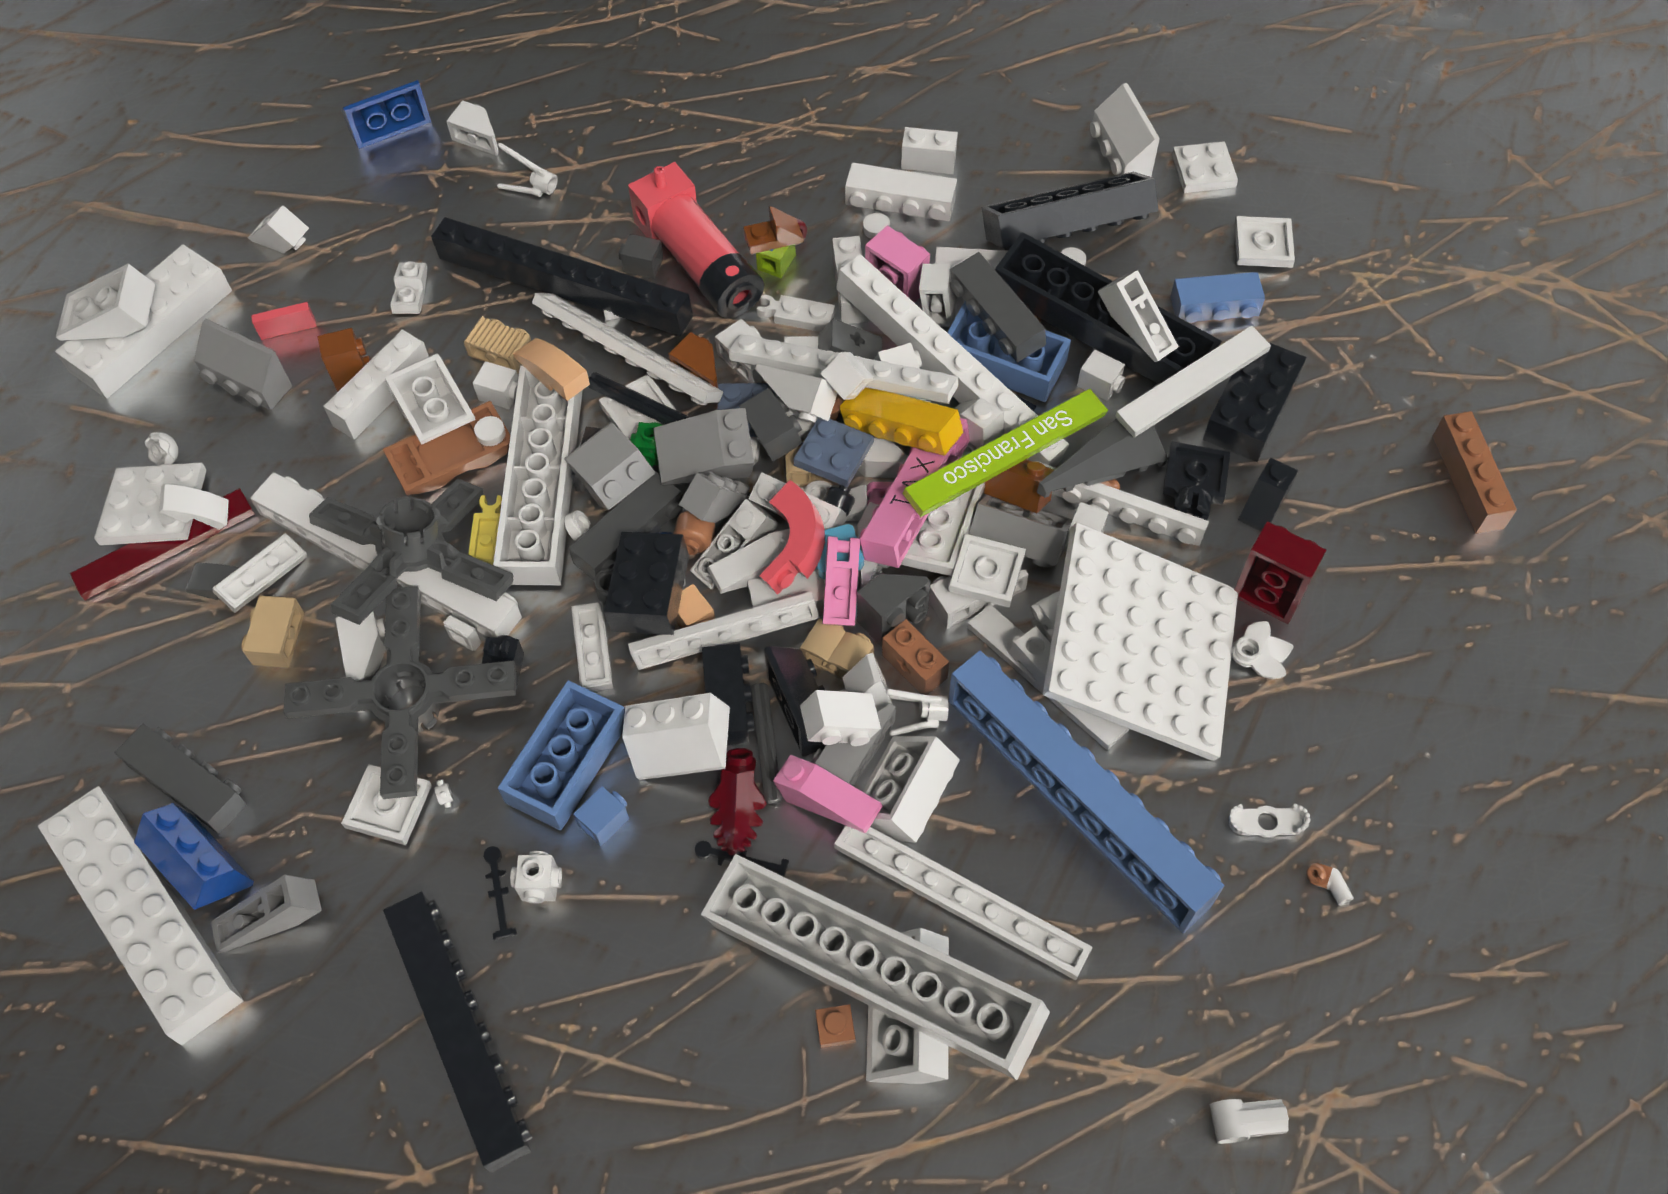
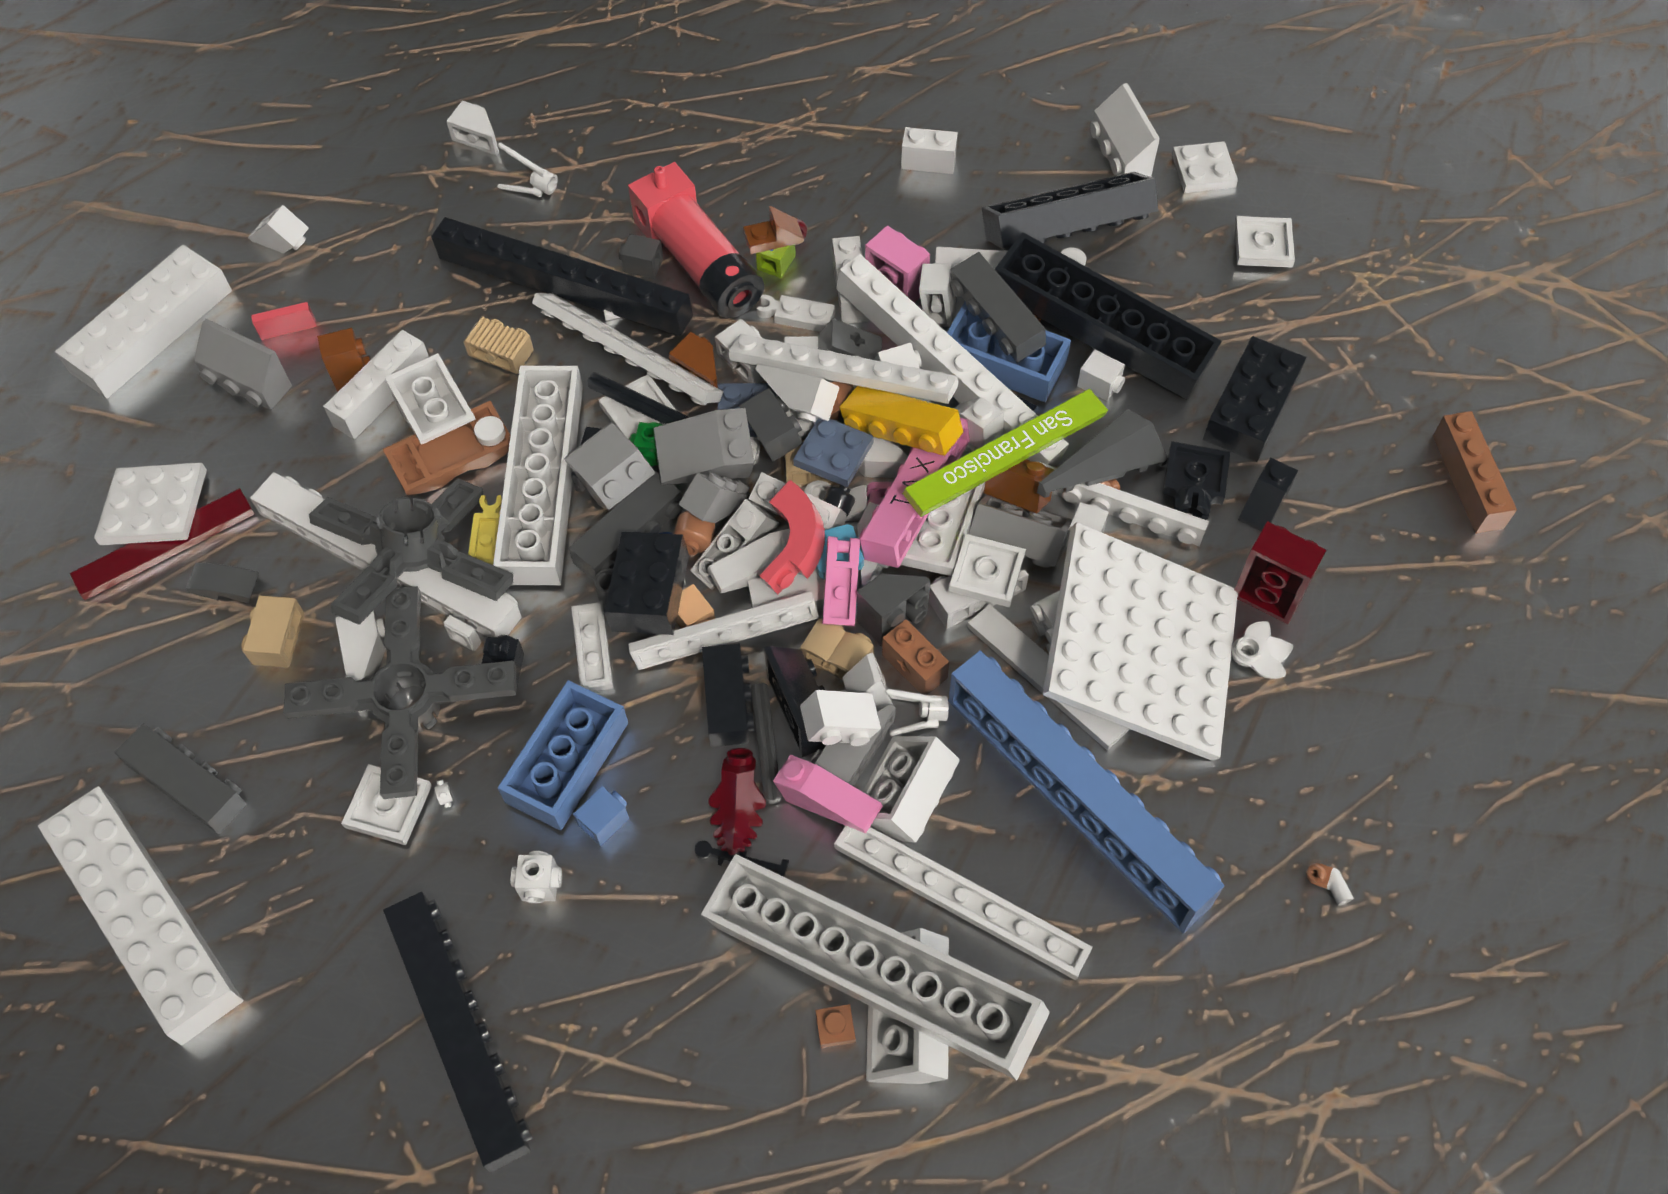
(107, 306): white slope -> none
(161, 448): white plate -> none
(189, 856): blue slope -> none
(191, 503): white slope -> none
(259, 572): white tile -> none
(267, 912): light grey slope -> none
(386, 114): blue slope -> none
(410, 288): white slope -> none
(493, 856): black piece -> none
(496, 385): white brick -> none
(553, 368): light nougat slope -> none
(577, 524): white tile -> none
(676, 736): white slope -> none
(846, 375): white brick -> none
(874, 224): white tile -> none
(900, 191): white brick -> none
(1033, 652): white leg -> none
(1138, 315): white slope -> none
(1192, 381): white tile -> none
(1217, 297): medium blue brick -> none
(1240, 1121): white piece -> none
(1289, 820): white piece -> none

